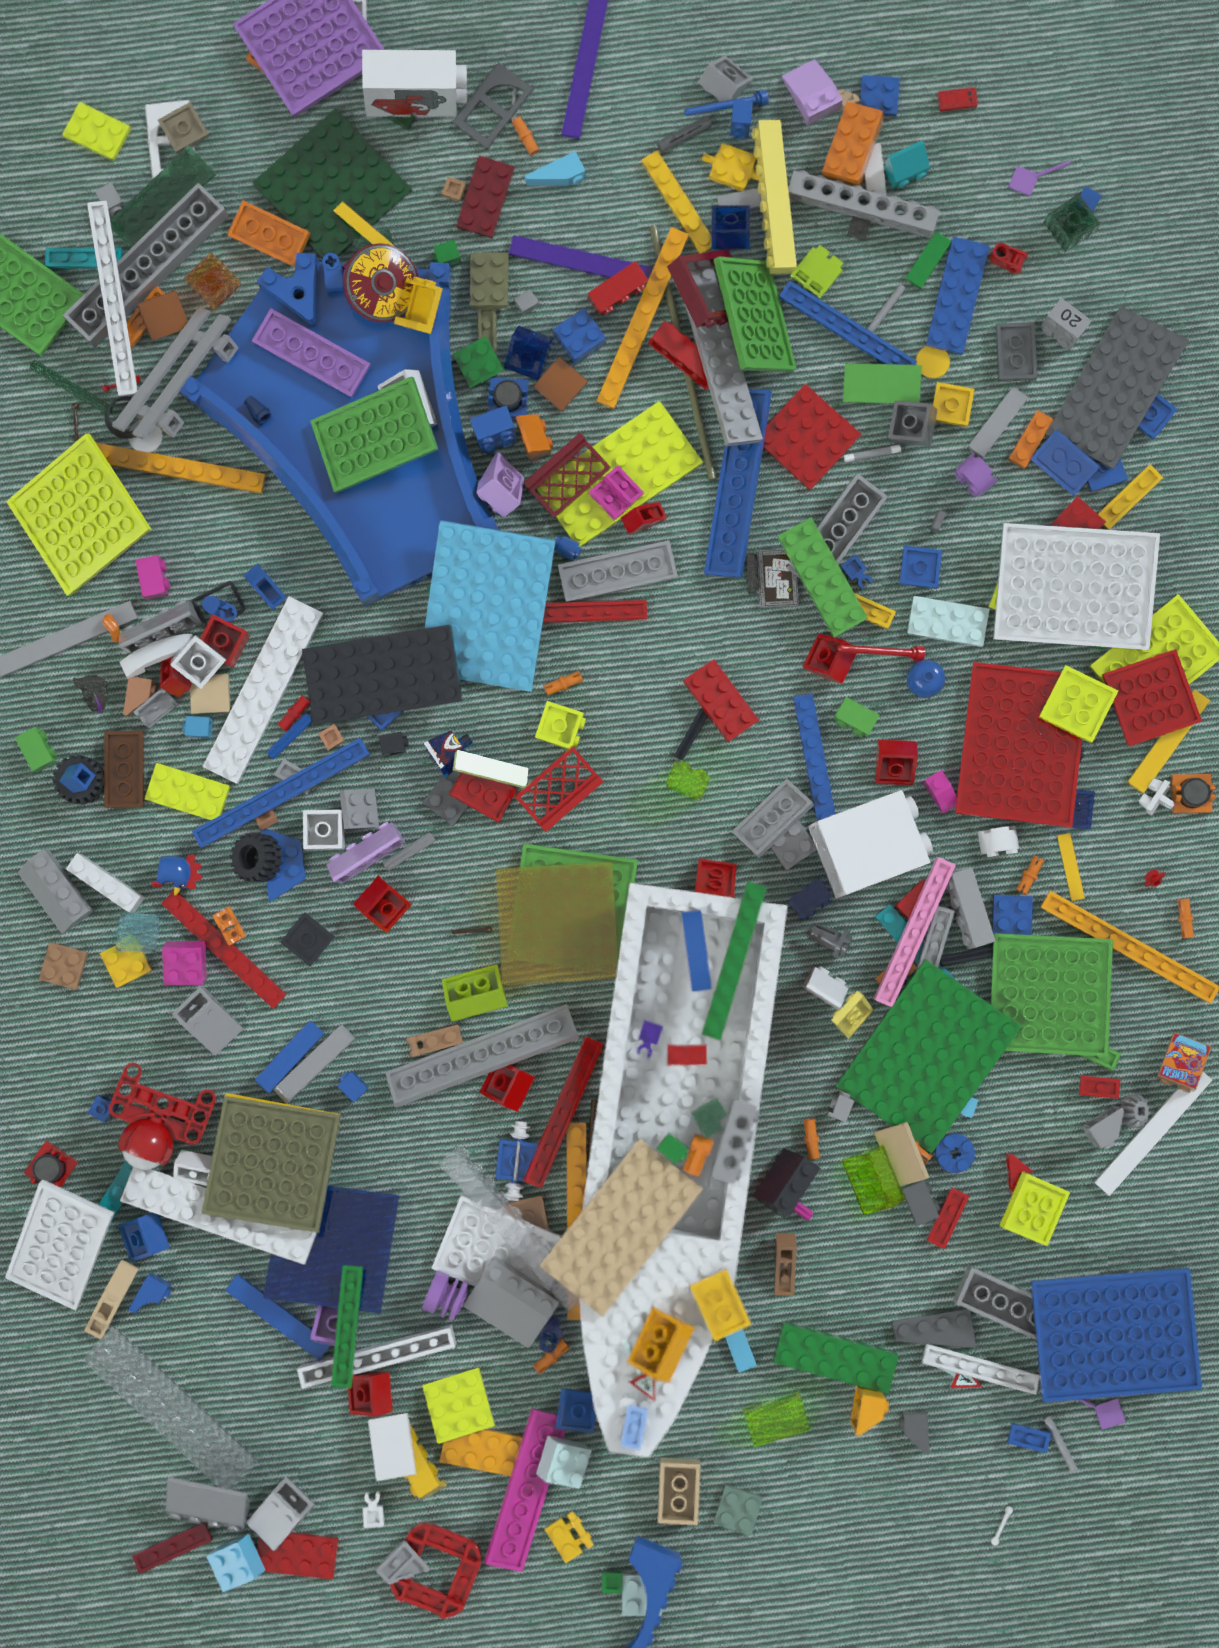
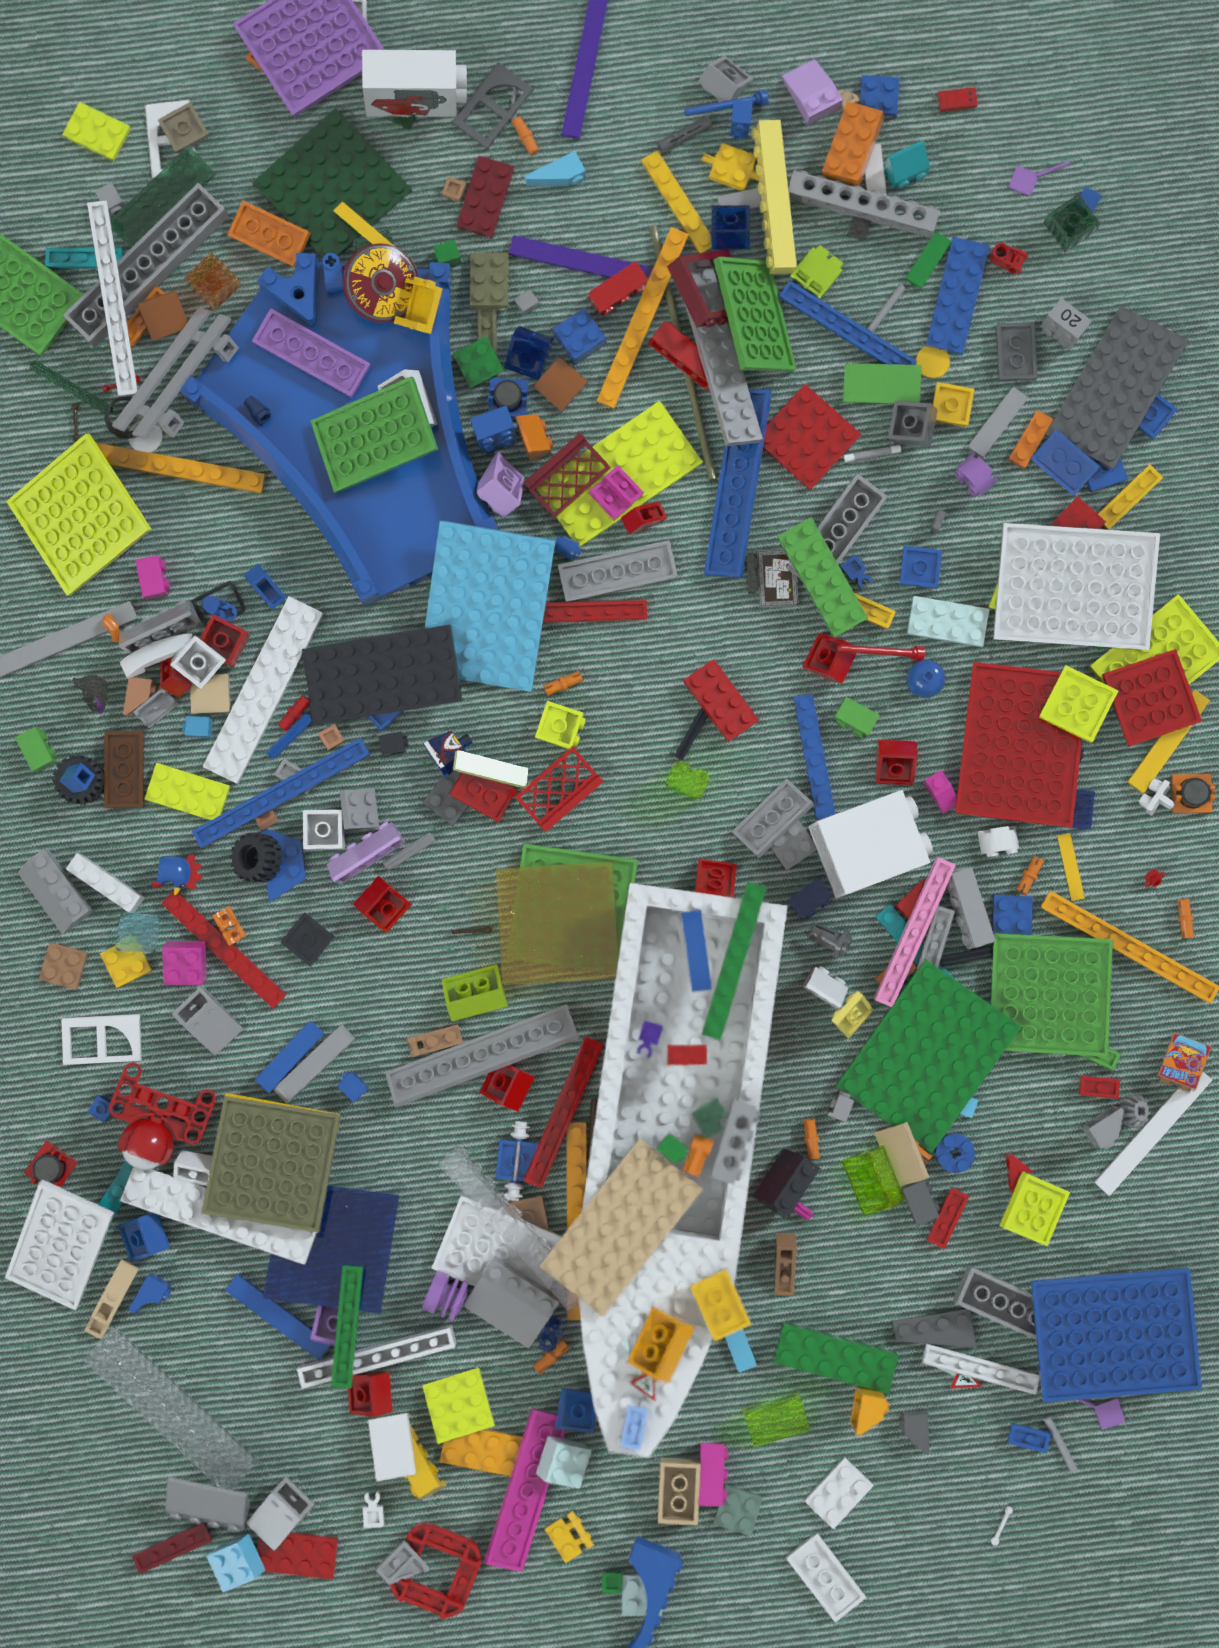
(127, 1024): none -> white window
(712, 1474): none -> dark pink brick
(825, 1577): none -> white plate
(838, 1492): none -> white plate

